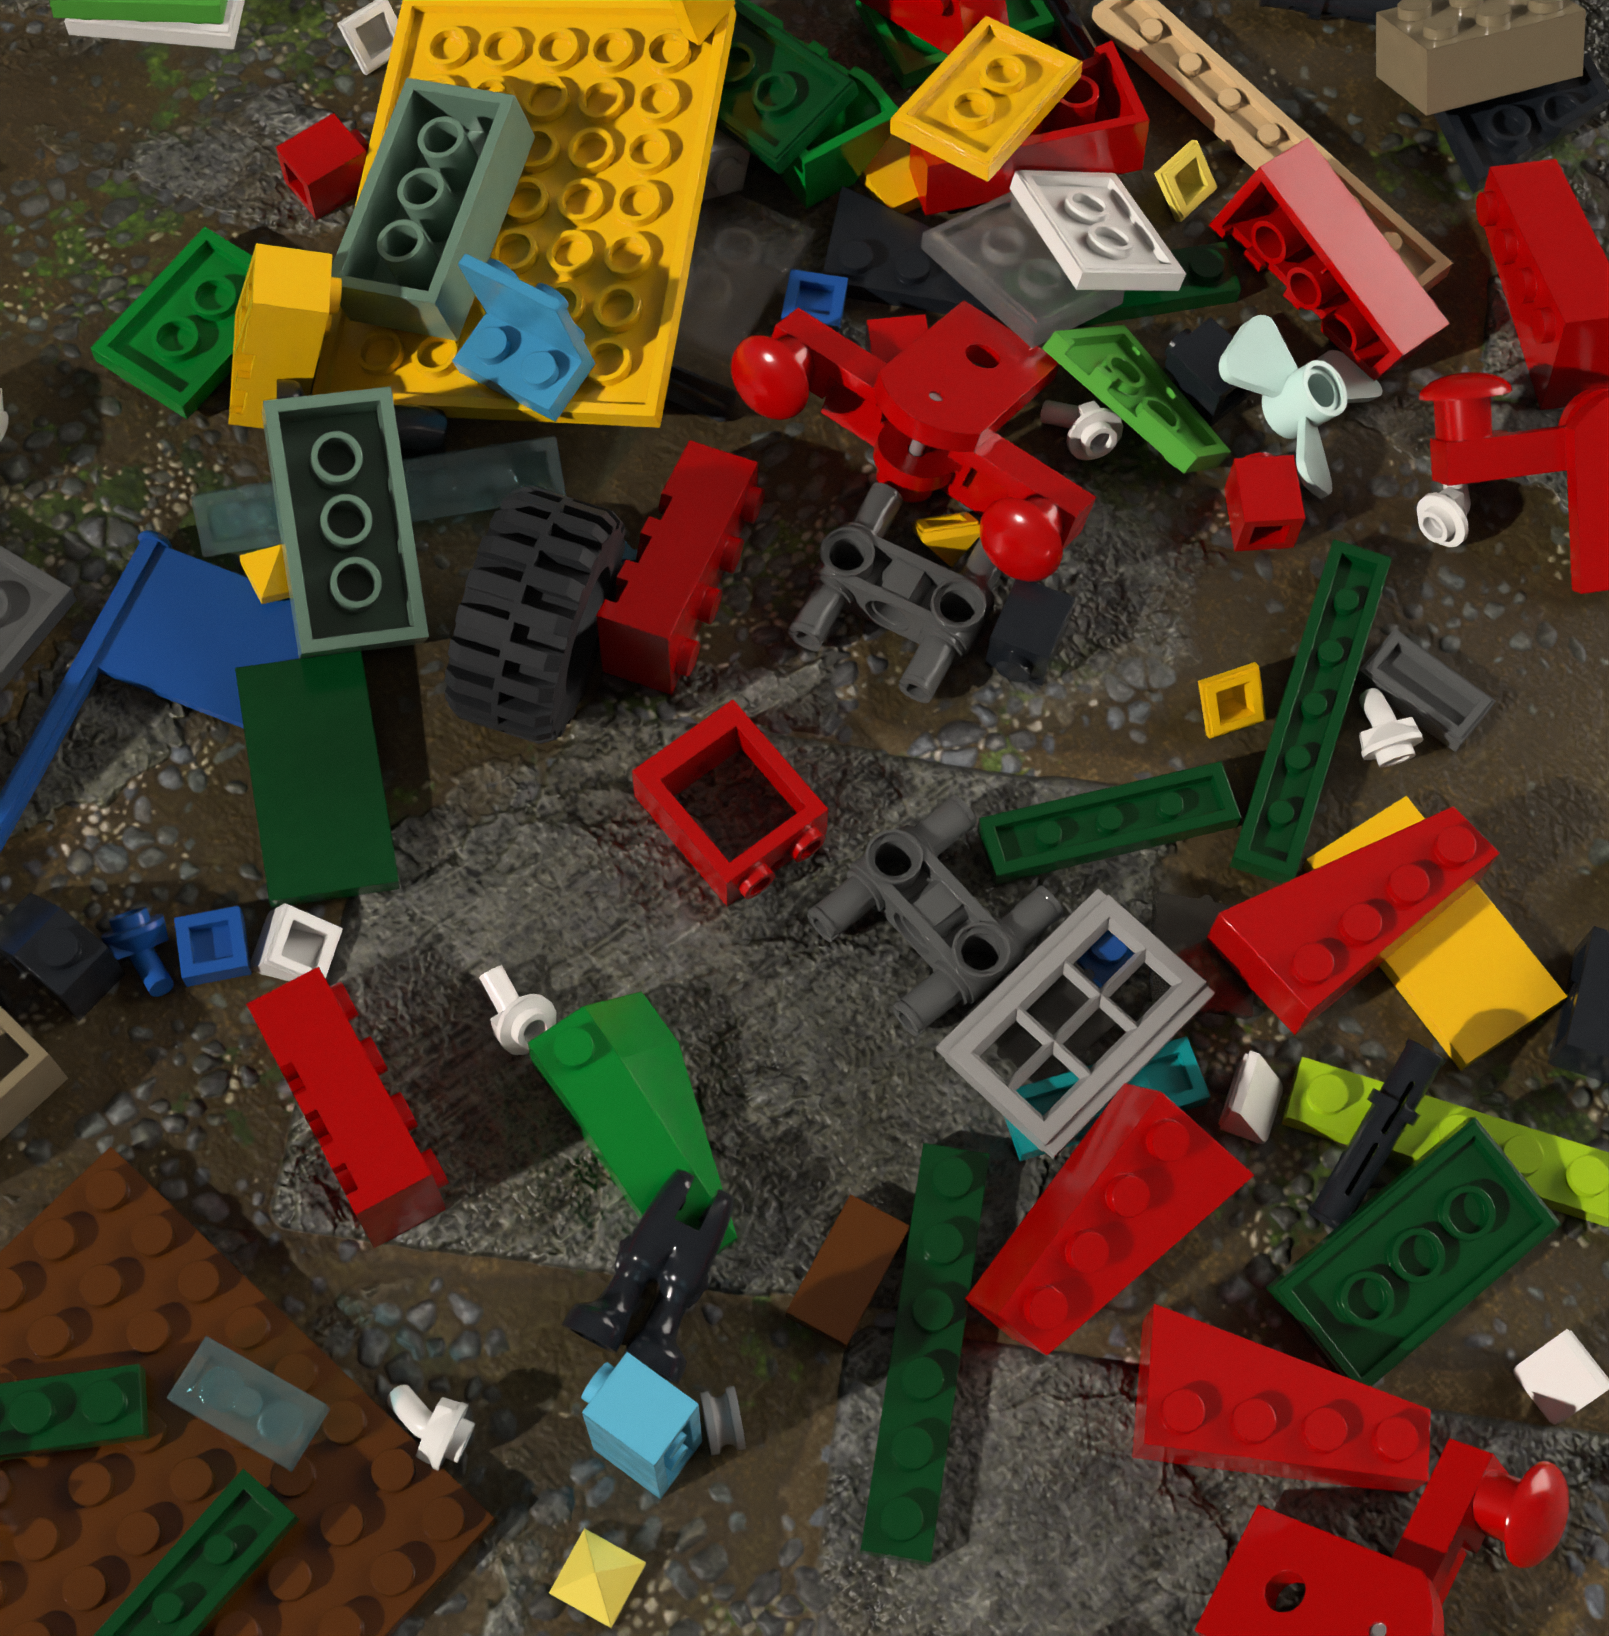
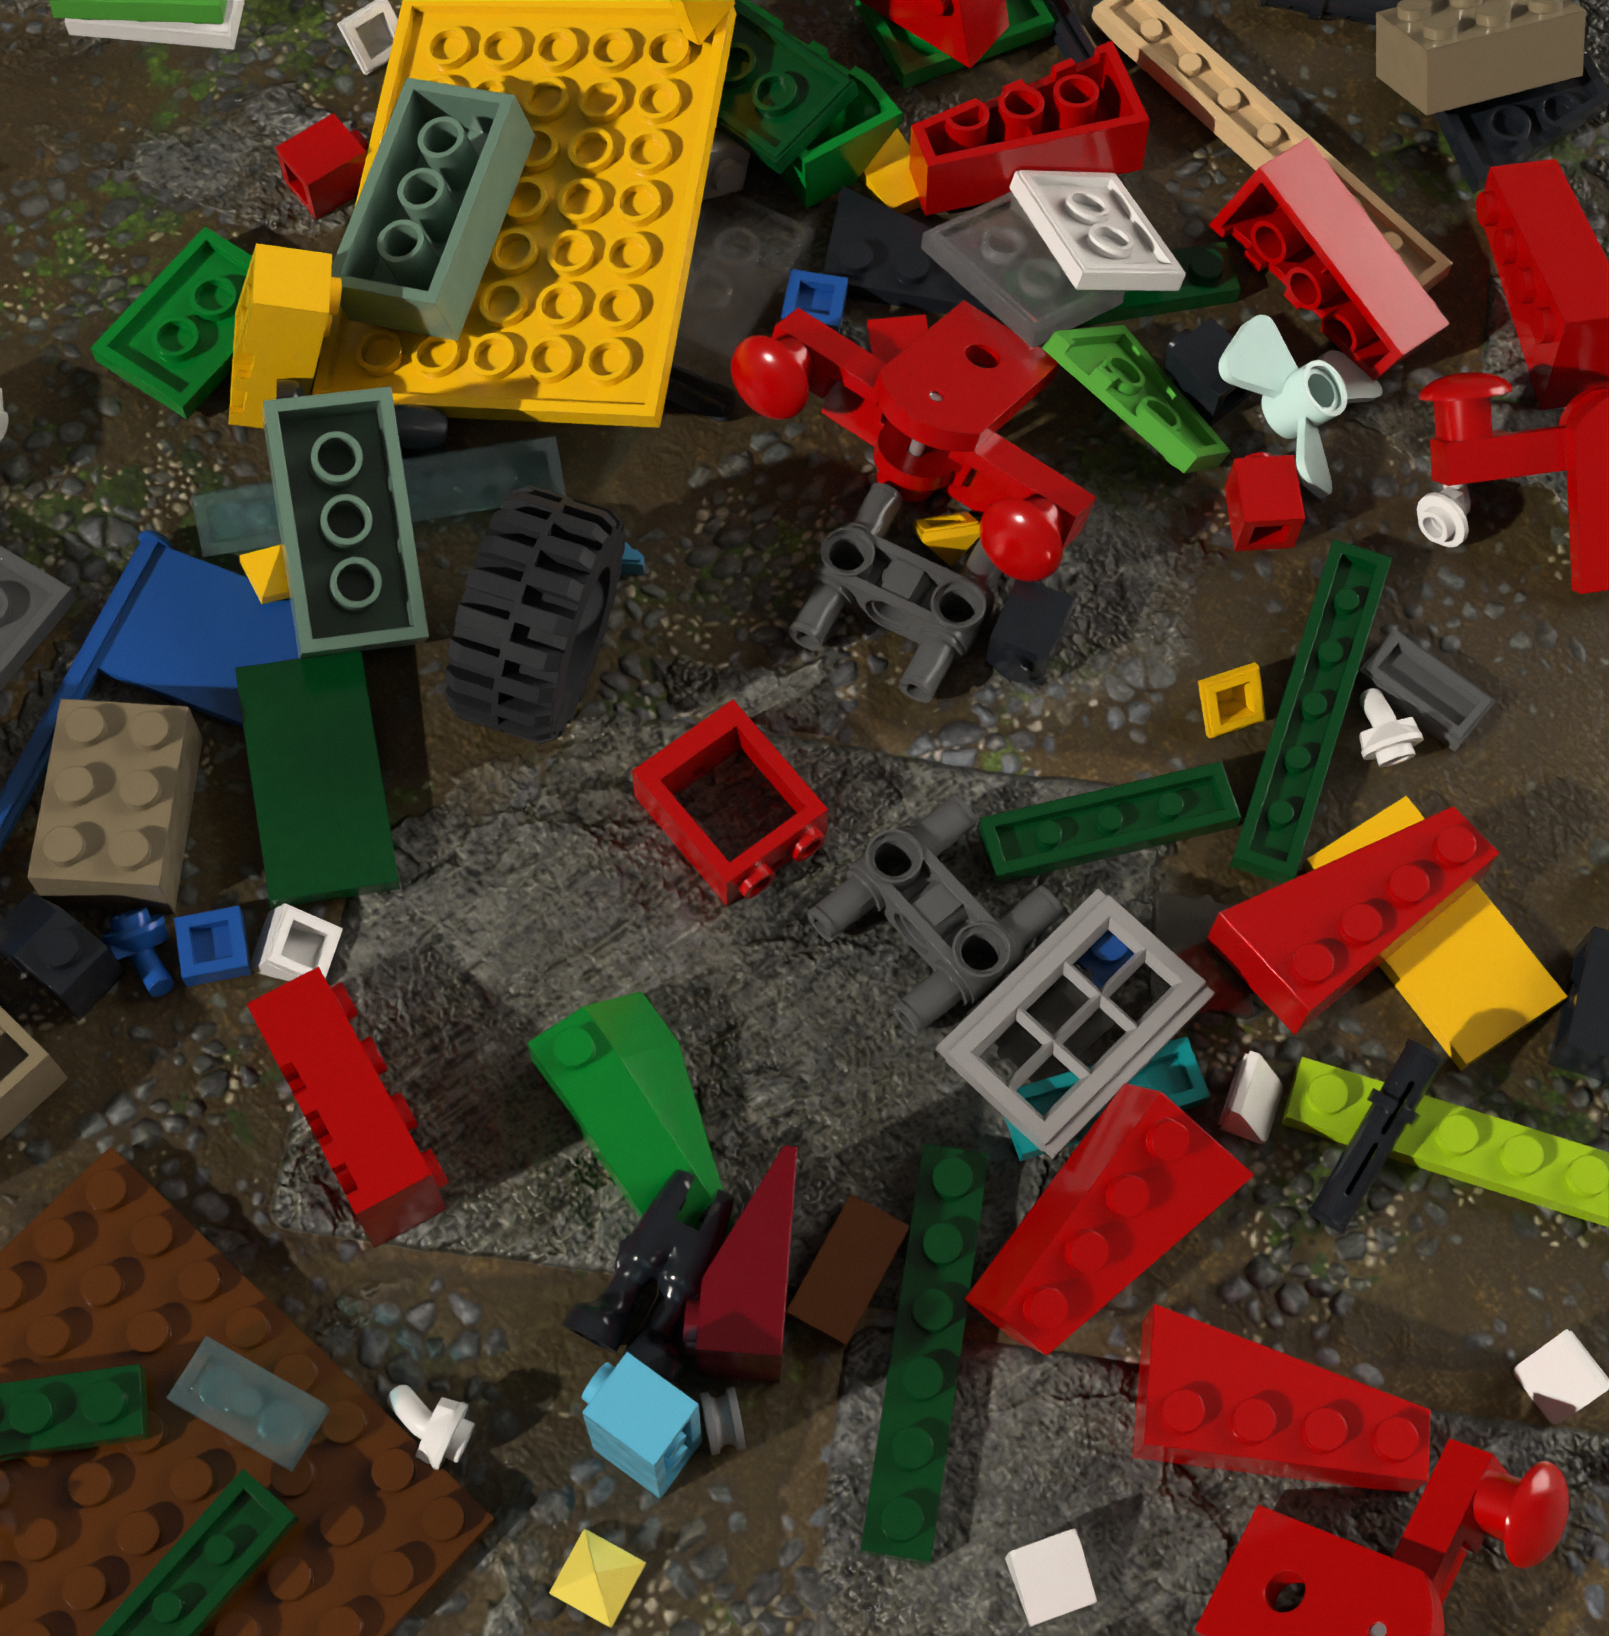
(116, 806): none -> dark tan brick
(516, 1015): white plate -> none
(524, 340): dark azure bracket -> none
(678, 567): red wedge -> none
(743, 1295): none -> dark red slope
(986, 98): yellow tile -> none
(1051, 1577): none -> white slope
(1091, 428): white plate -> none
(1186, 180): light yellow slope -> none
(1414, 1255): dark green tile -> none

